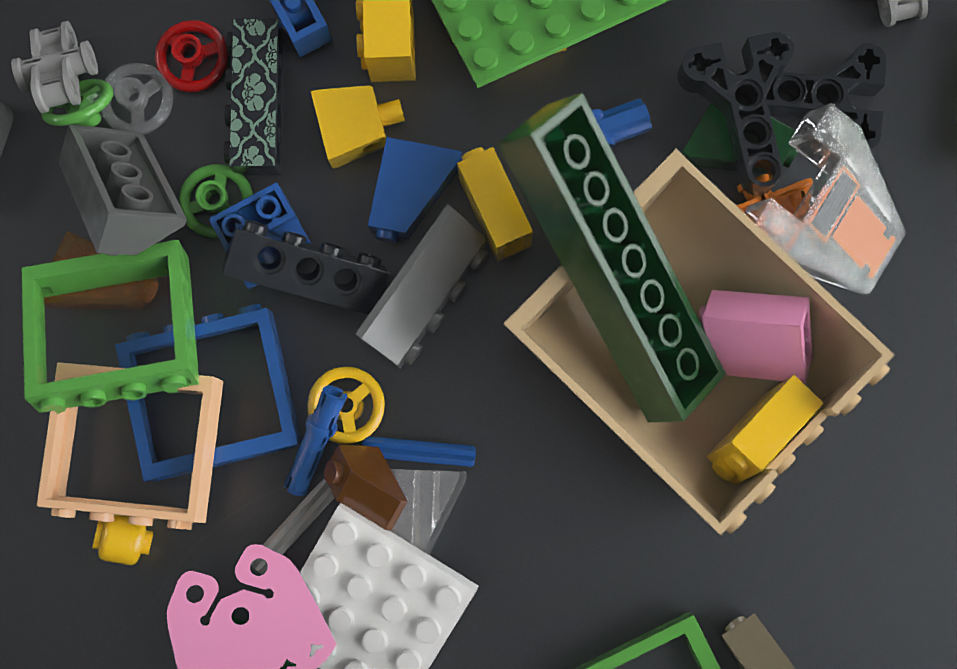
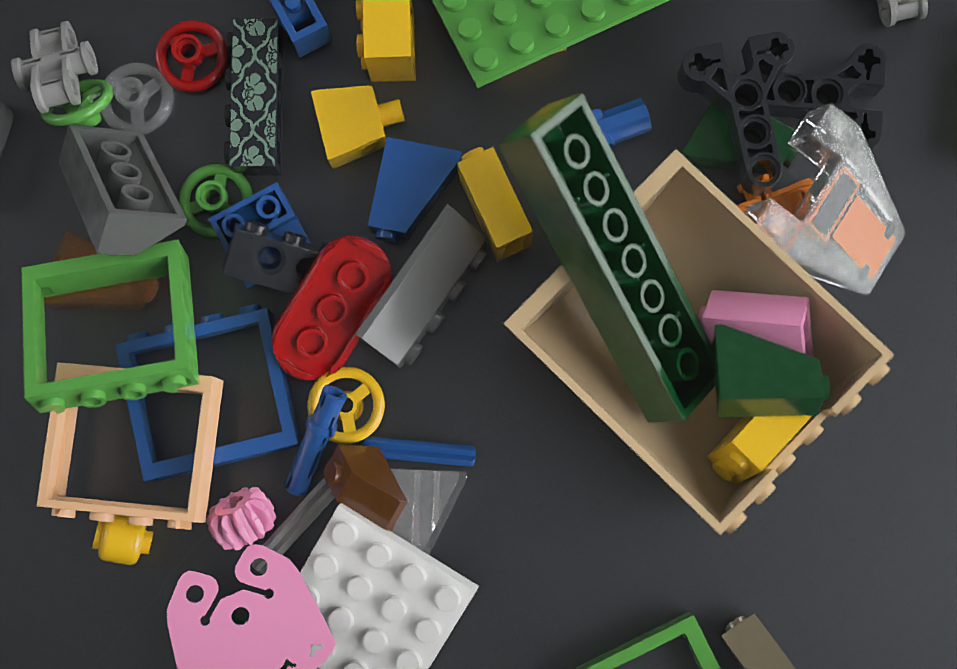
(241, 518): none -> bright pink gear
(330, 306): none -> red tile
(764, 377): none -> dark green slope

